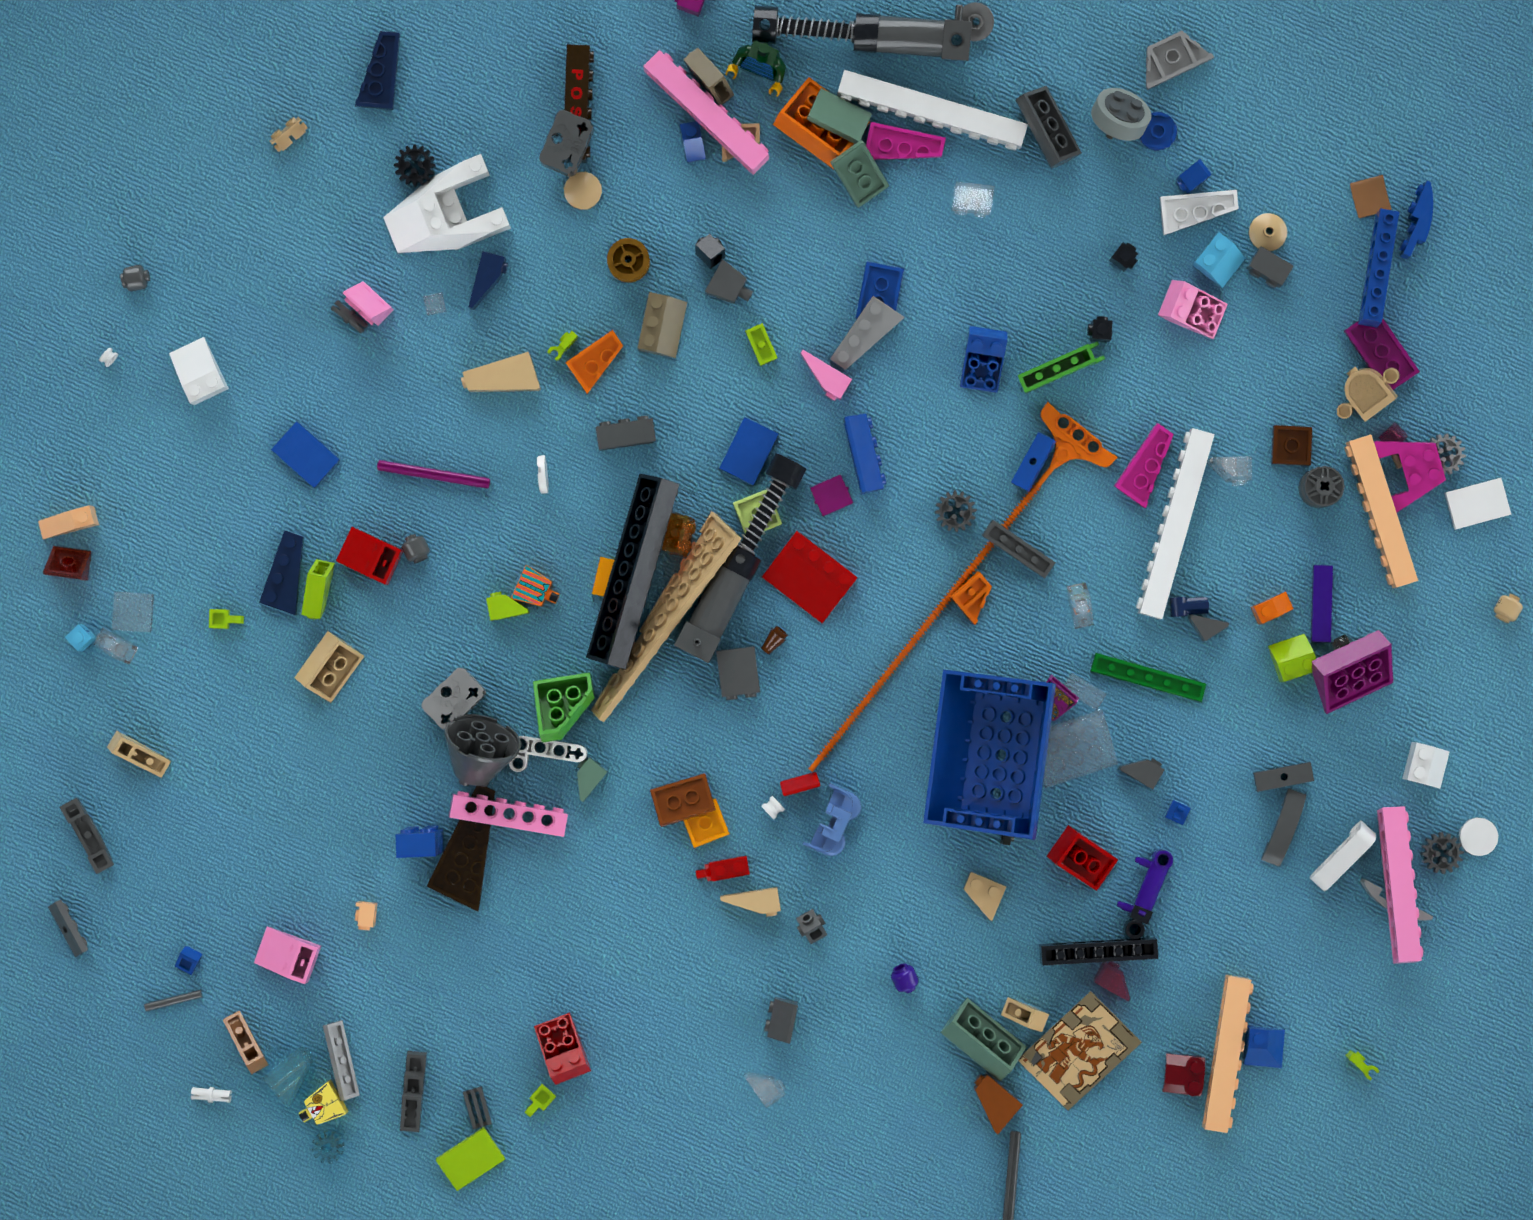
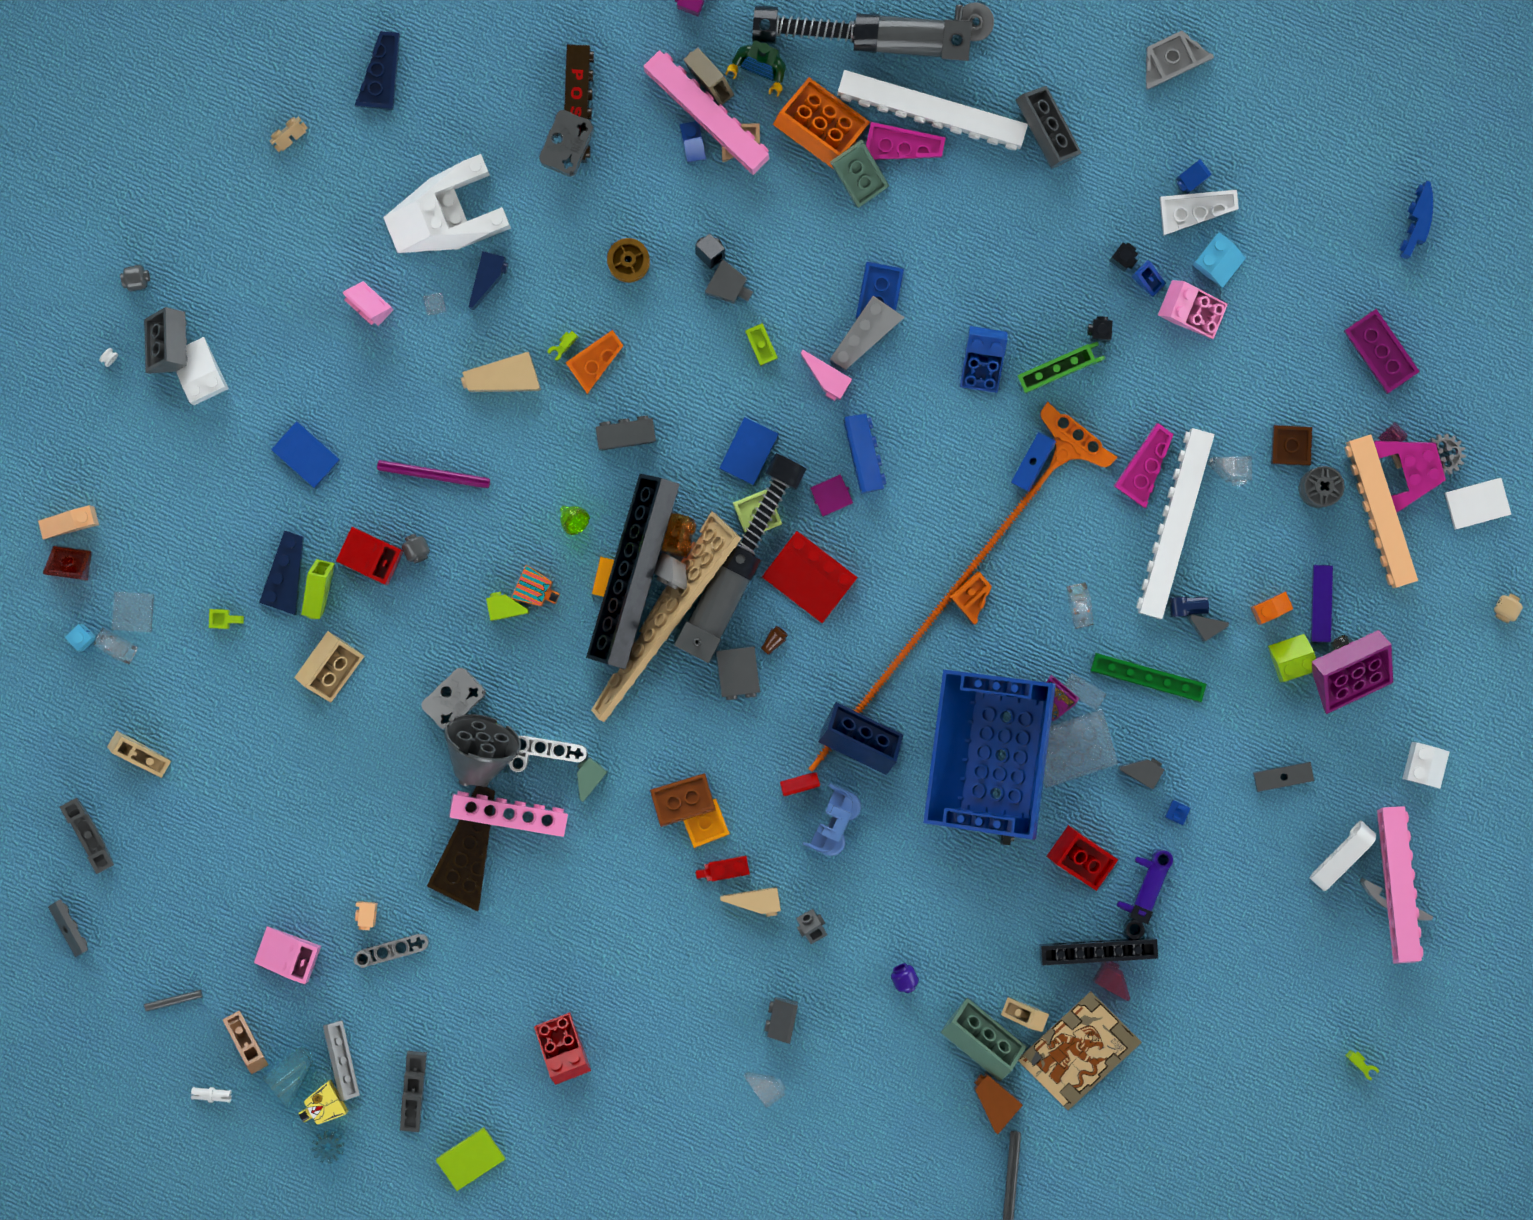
(165, 341): none -> dark grey slope
(188, 960): blue slope -> none
(349, 316): dark grey pin -> none
(391, 948): none -> light grey beam
(405, 165): black gear -> none
(419, 843): blue brick -> none
(470, 1110): dark grey tile -> none
(541, 1099): lime plate -> none
(542, 474): white tile -> none
(561, 703): bright green brick -> none
(573, 519): none -> clear neon green helmet
(583, 190): tan dish -> none
(662, 325): dark tan slope -> none
(671, 572): none -> light grey slope
(773, 807): white wheel -> none
(839, 116): sand green tile -> none
(861, 738): none -> dark blue slope
(945, 507): dark grey gear -> none
(972, 199): clear slope -> none
(984, 893): tan wing -> none
(1018, 549): dark grey plate -> none
(1121, 114): light grey wheel -> none
(1149, 278): none -> blue slope
(1159, 132): blue tile -> none
(1184, 1074): dark red slope -> none
(1227, 1053): light nougat brick -> none
(1258, 233): tan dish -> none
(1264, 1047): blue slope -> none
(1269, 267): dark grey brick -> none
(1284, 828): dark grey slope -> none
(1368, 392): tan piece -> none
(1370, 196): medium nougat sticker -> none
(1378, 268): blue brick -> none
(1441, 842): dark grey gear -> none
(1478, 836): white tile -> none

